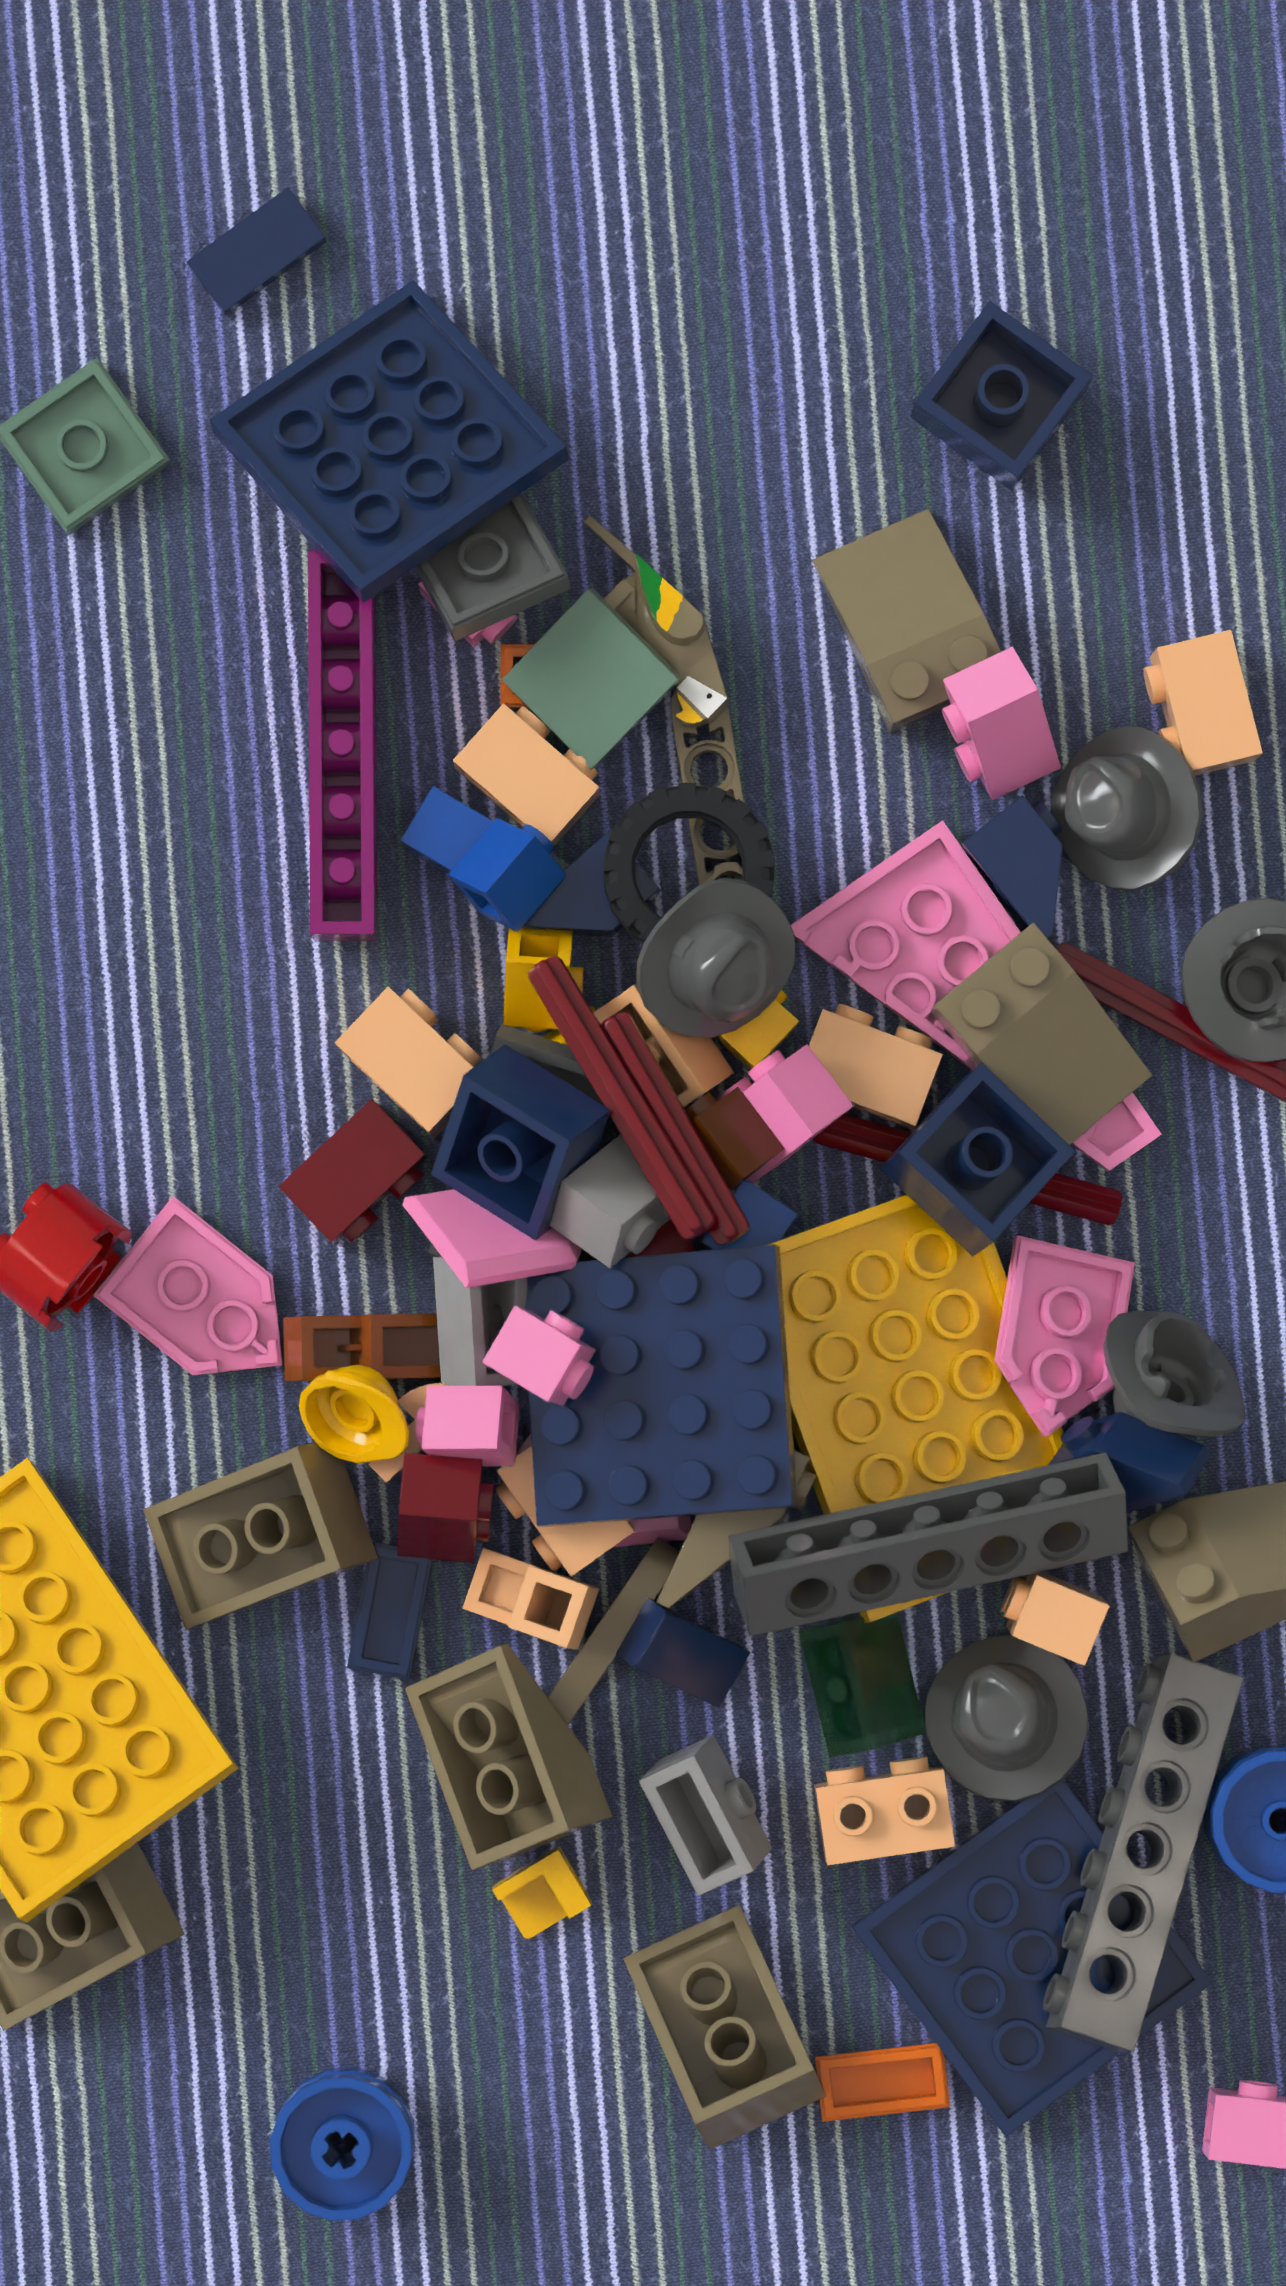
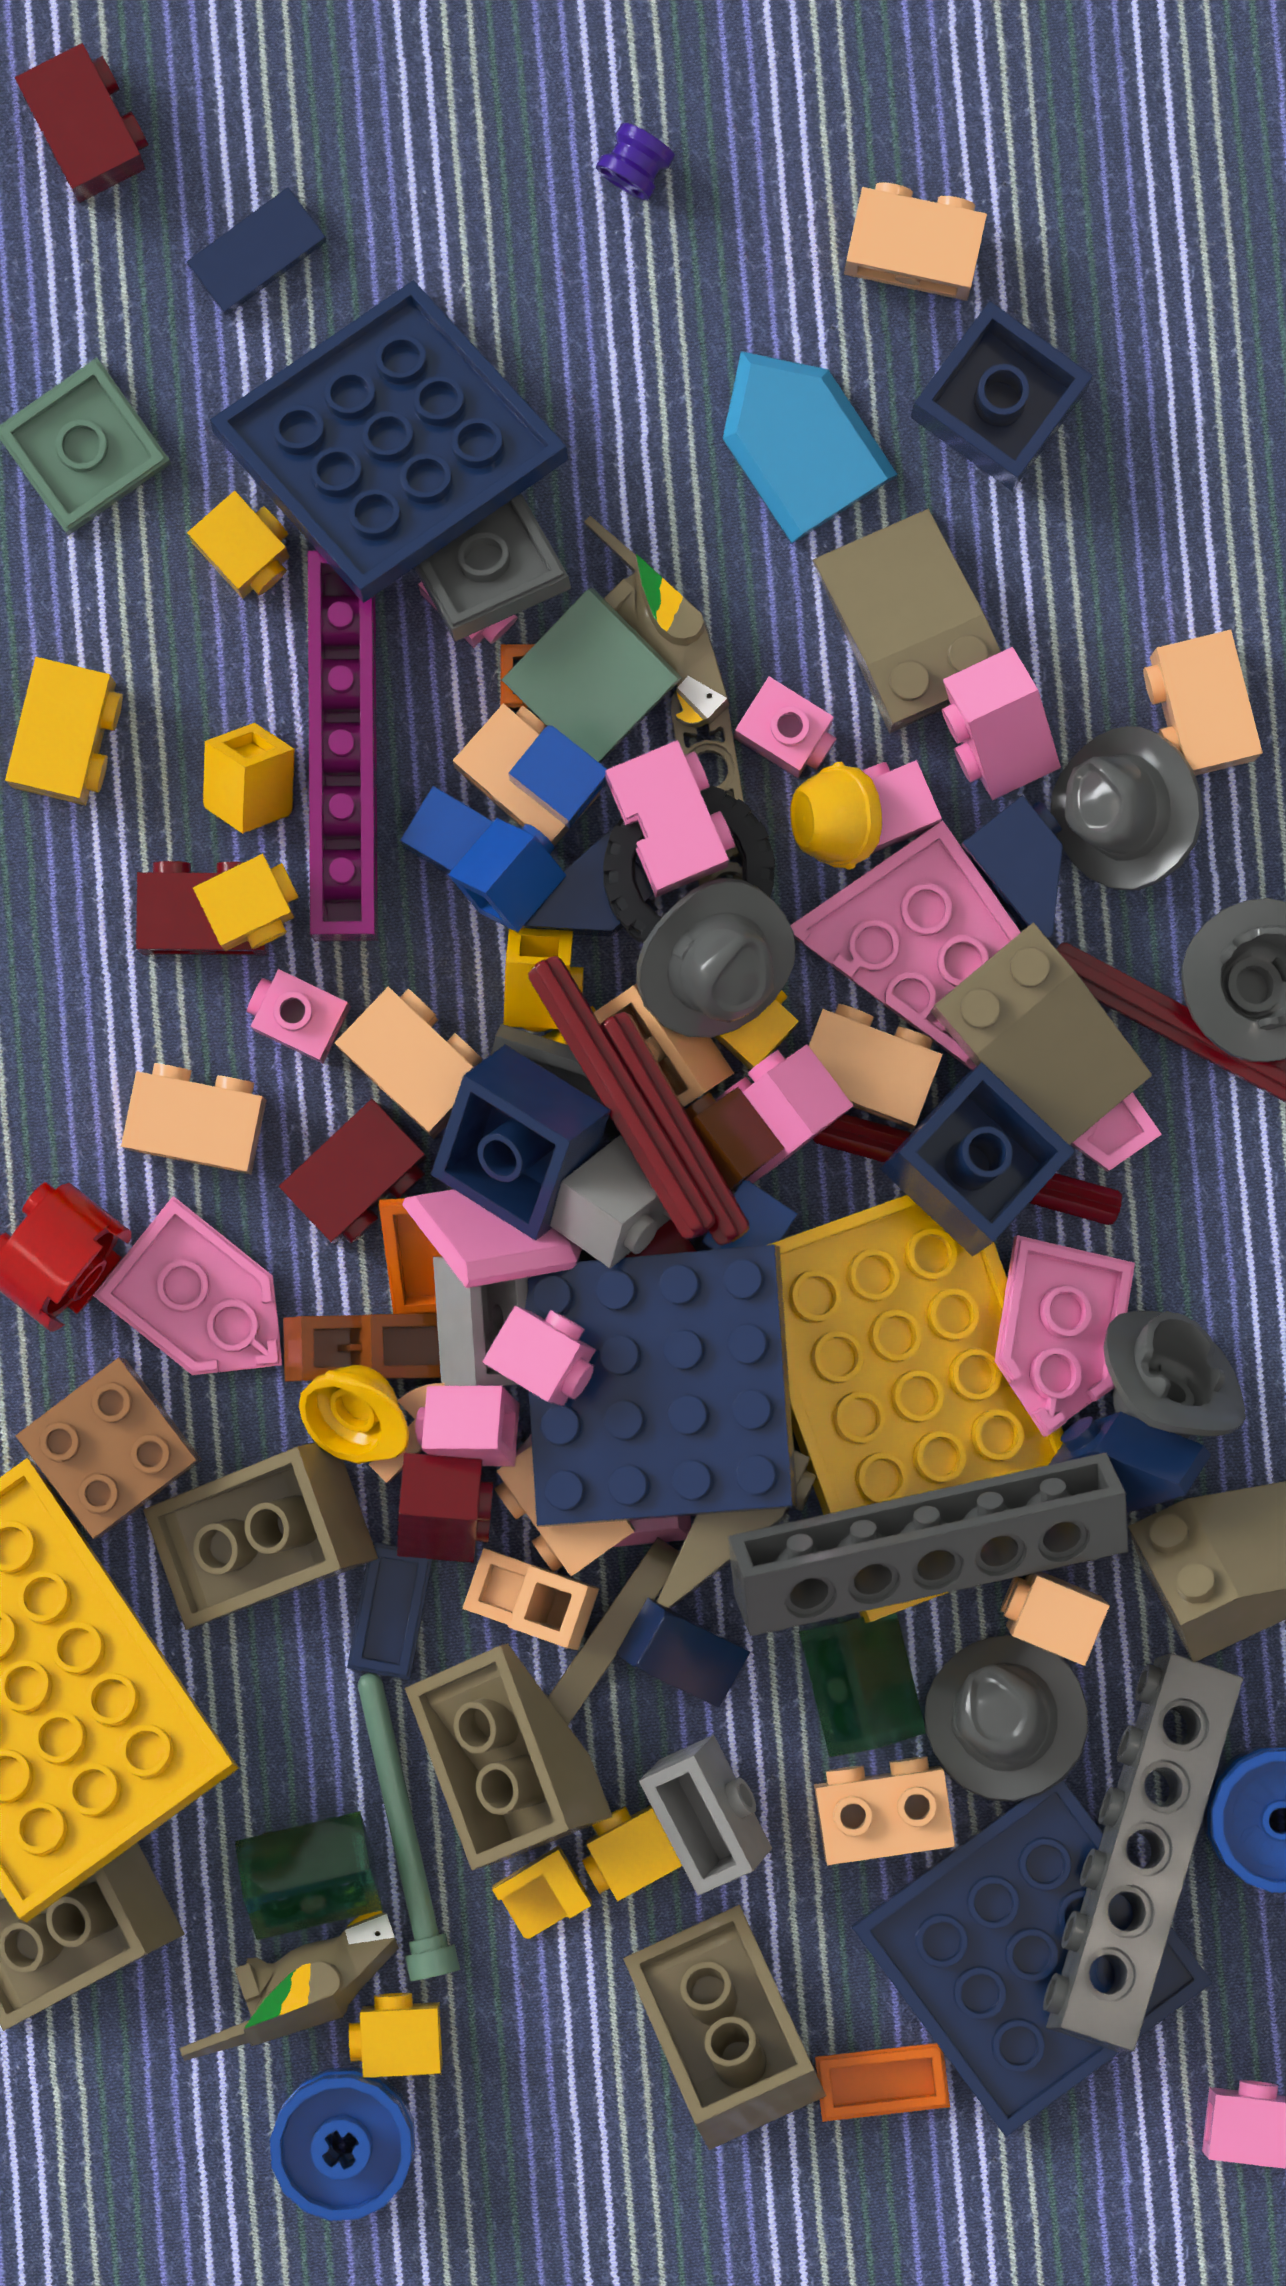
(63, 731): none -> yellow brick
(81, 122): none -> dark red brick
(108, 1447): none -> medium nougat brick
(172, 917): none -> dark red brick
(193, 1119): none -> light nougat brick
(242, 545): none -> yellow brick
(248, 777): none -> yellow panel
(248, 903): none -> yellow brick
(297, 1015): none -> bright pink brick
(305, 1985): none -> dark tan animal
(307, 1869): none -> clear green brick
(397, 2037): none -> yellow brick
(408, 1260): none -> orange tile
(429, 1949): none -> sand green piece
(559, 775): none -> blue panel
(629, 1852): none -> yellow brick
(635, 161): none -> dark purple wheel
(678, 831): none -> bright pink brick
(786, 729): none -> bright pink brick
(801, 443): none -> dark azure tile
(837, 816): none -> yellow hat
(904, 802): none -> bright pink brick
(915, 241): none -> light nougat brick

